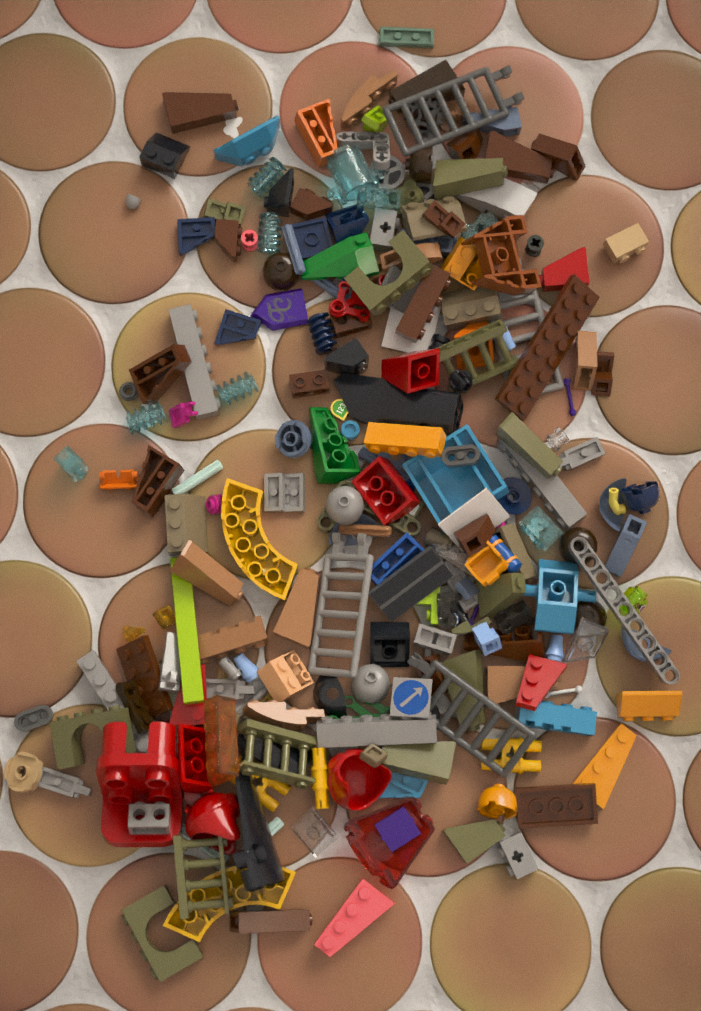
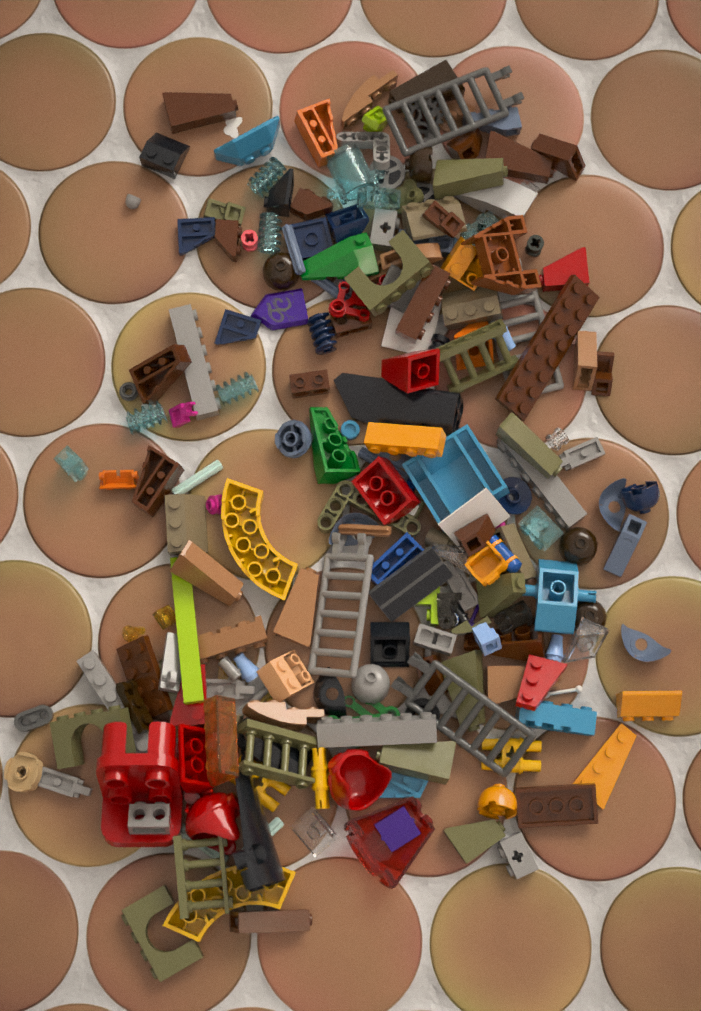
(284, 492): light grey slope -> none
(339, 409): tile -> none
(344, 505): light grey cylinder -> none
(348, 359): black slope -> none
(356, 913): coral wedge -> none
(373, 755): dark tan tile -> none
(406, 37): sand green tile -> none
(411, 697): piece -> none
(460, 381): black gear -> none
(461, 455): dark grey plate -> none
(466, 588): sand blue tile -> none
(567, 381): dark purple hinge -> none
(613, 502): light yellow arm -> none
(626, 243): tan brick -> none
(632, 615): light grey beam -> none
(636, 597): clear neon green head -> none

